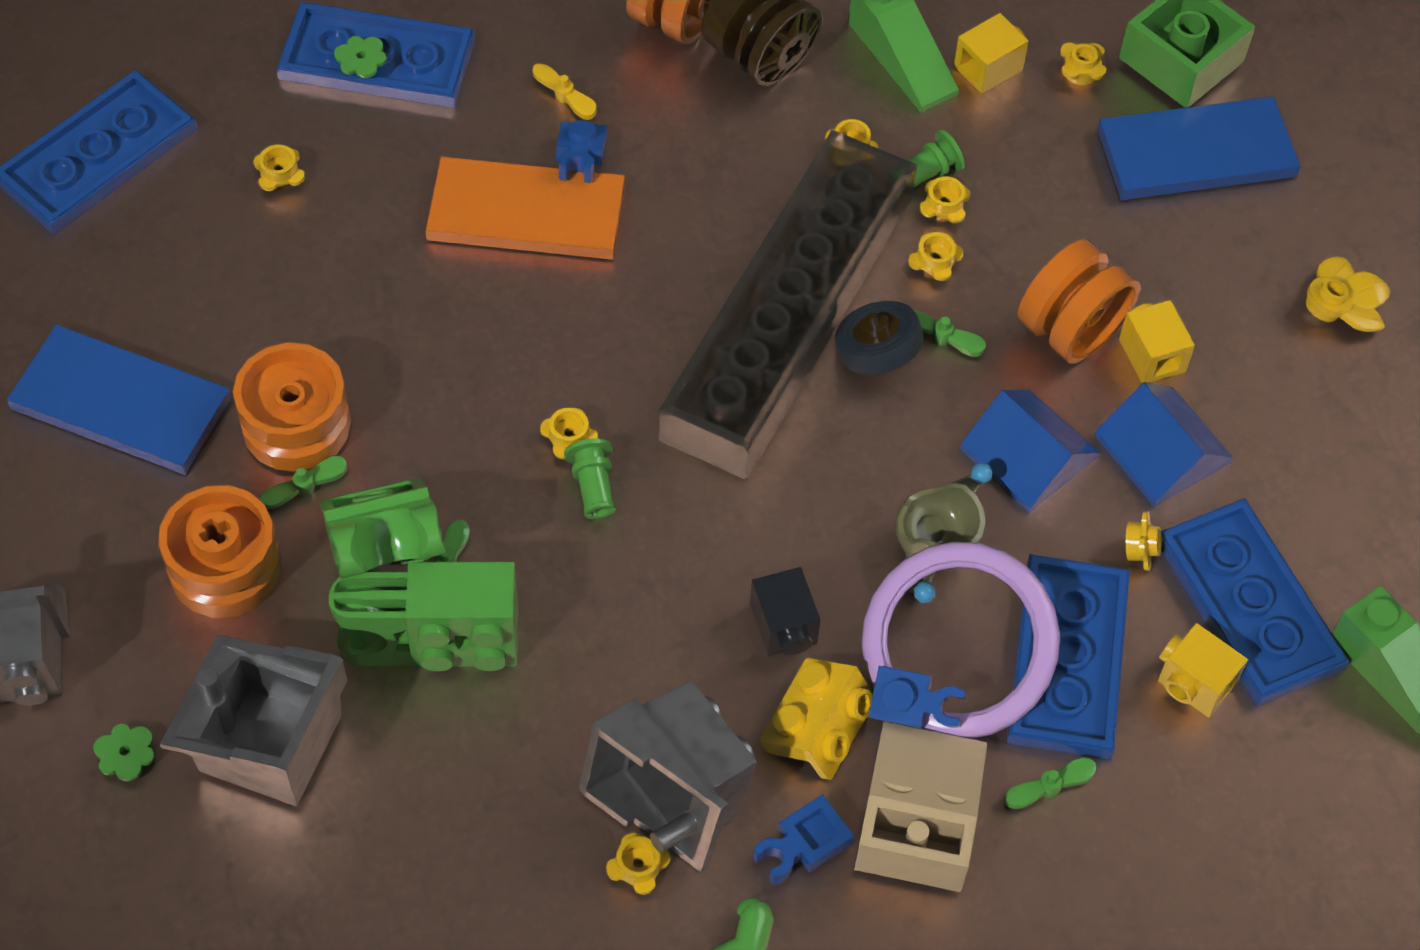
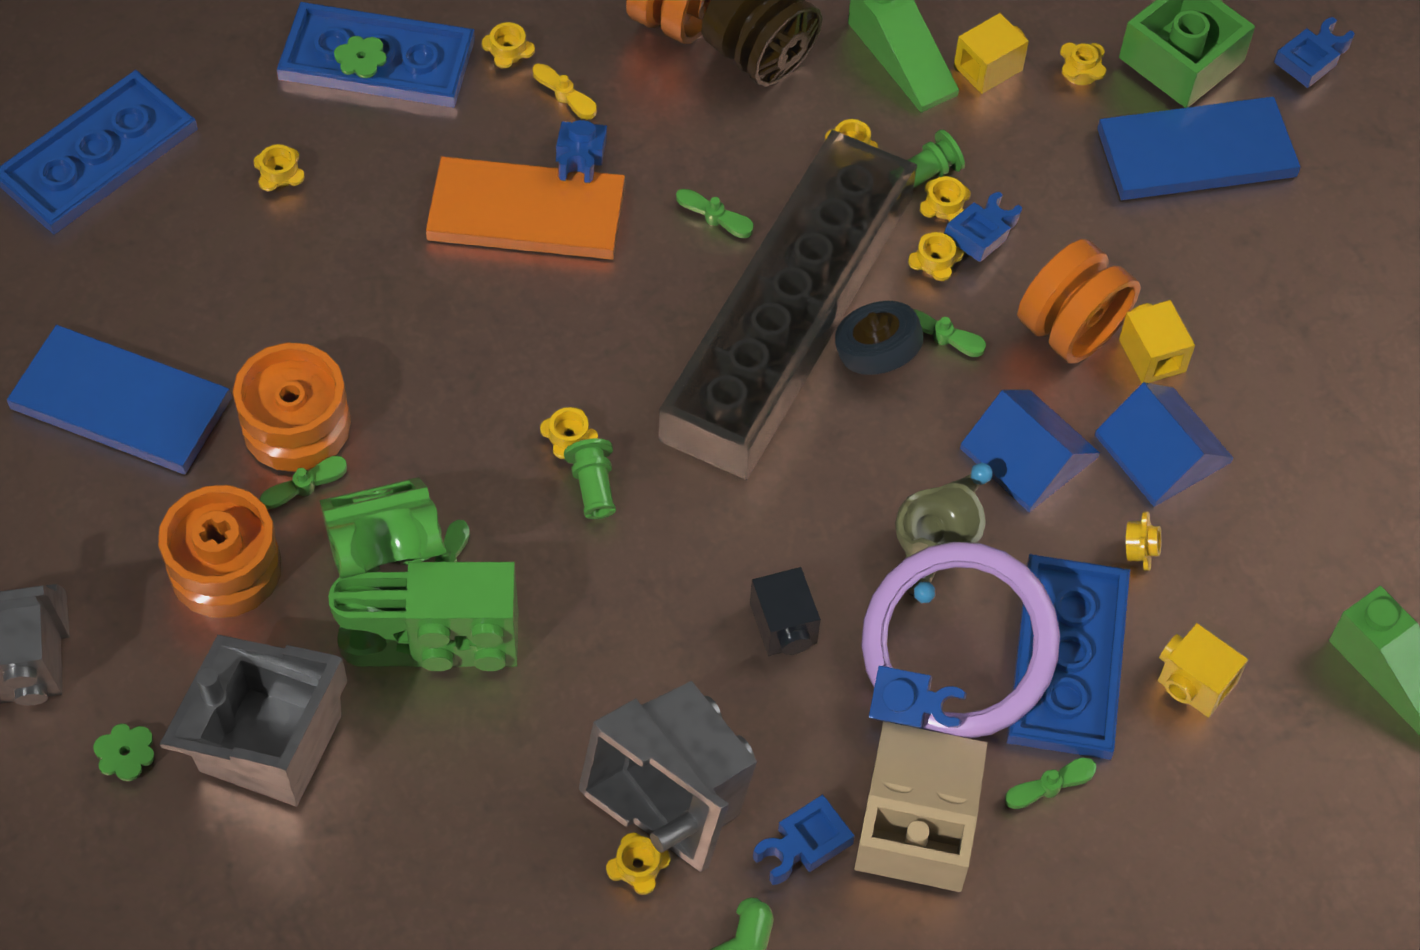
(508, 44): none -> yellow plate
(715, 213): none -> bright green piece
(819, 715): yellow bracket -> none
(983, 230): none -> blue plate
(1252, 601): blue tile -> none
(1312, 55): none -> blue plate
(1347, 295): yellow plate -> none

